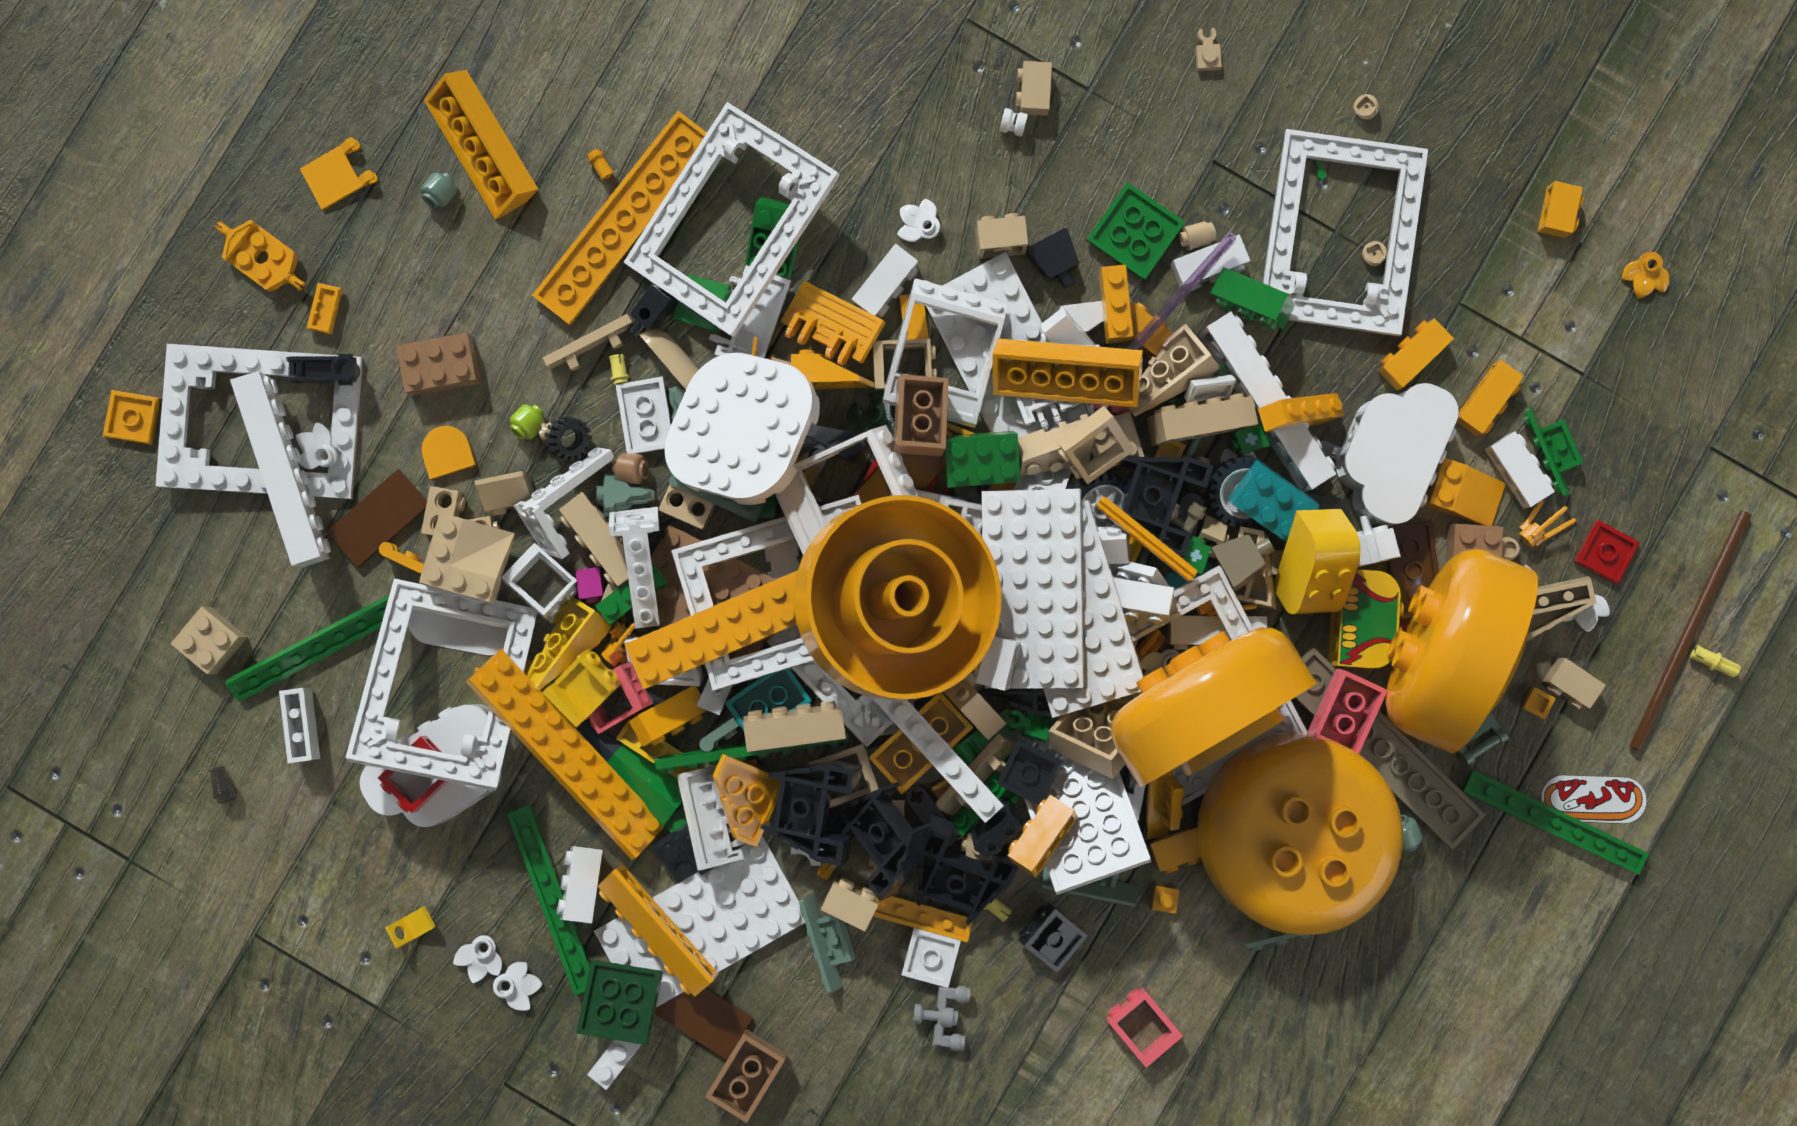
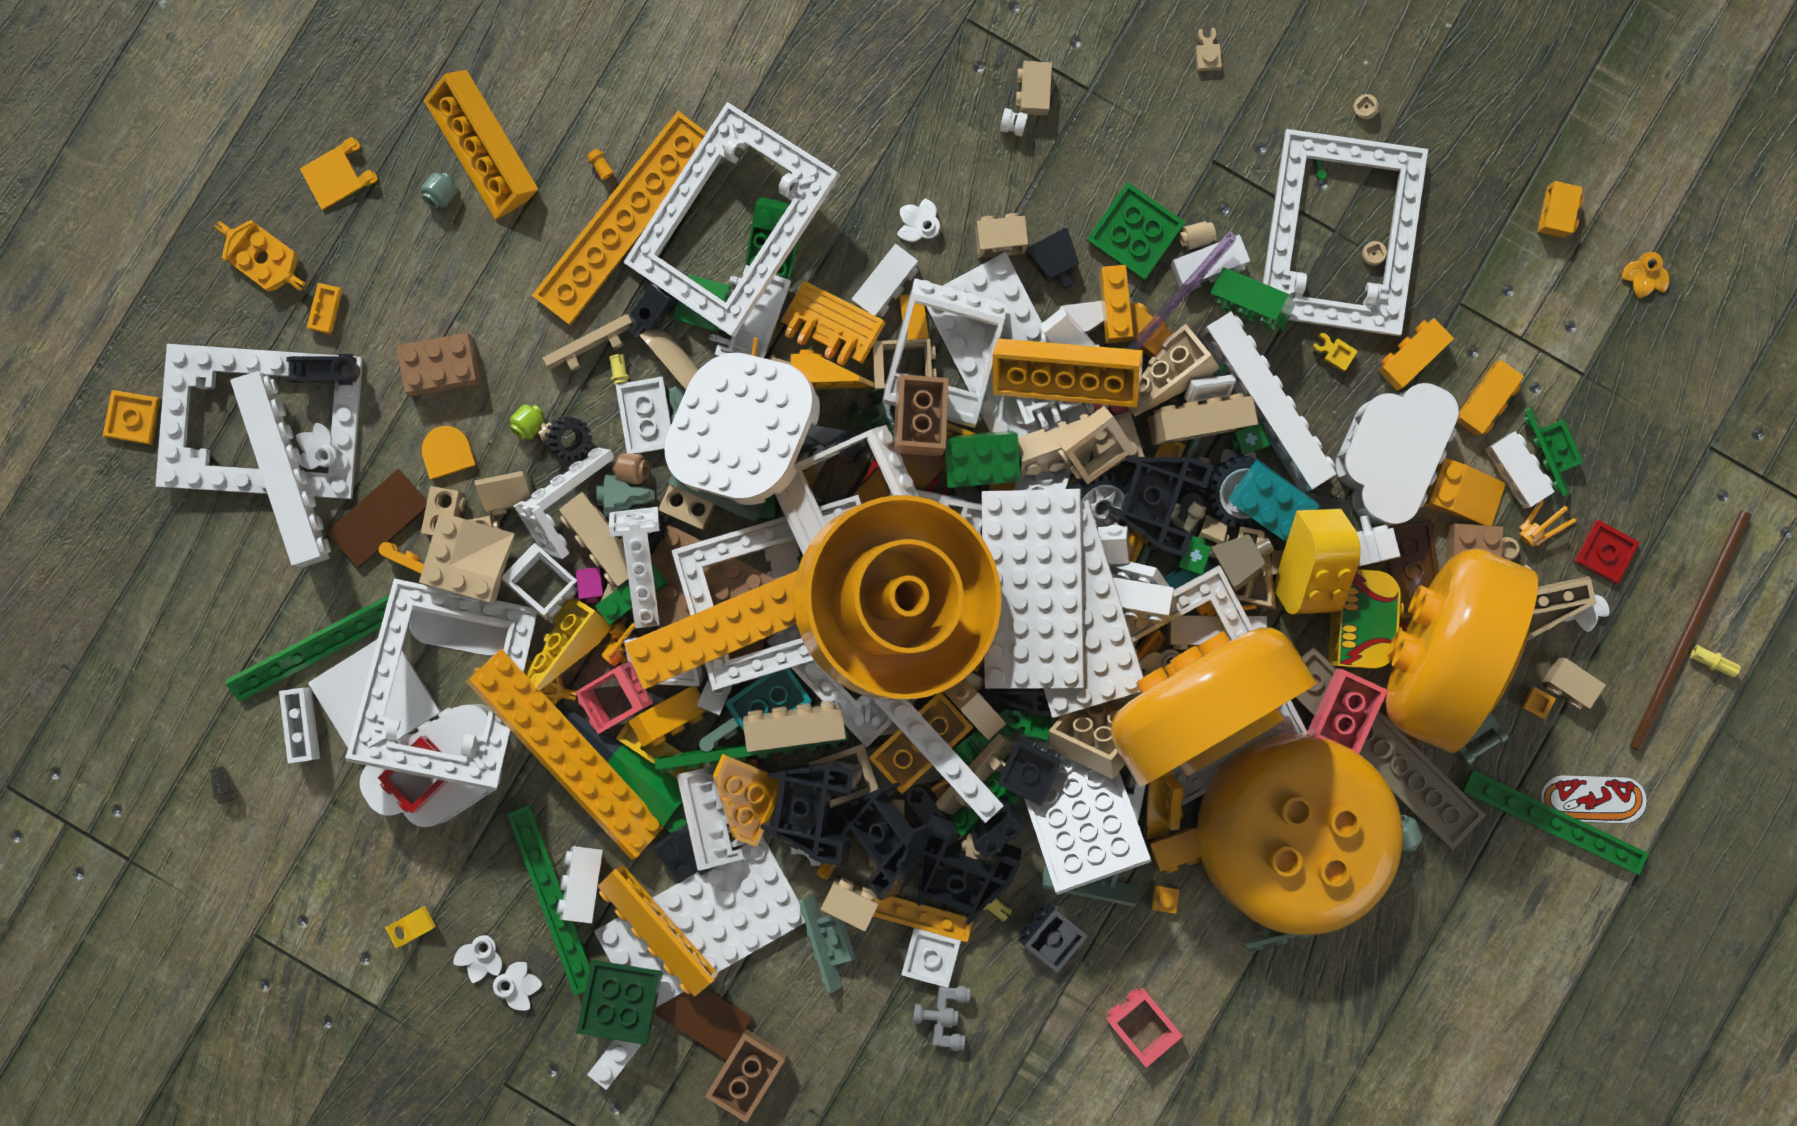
(209, 640): tan brick -> none
(343, 686): none -> white tile
(582, 687): yellow panel -> none
(998, 663): white brick -> none
(1042, 835): light orange brick -> none
(1146, 538): light orange axle -> none
(1299, 410): light orange arch -> none
(1331, 450): flat silver piece -> none
(1337, 353): none -> yellow plate

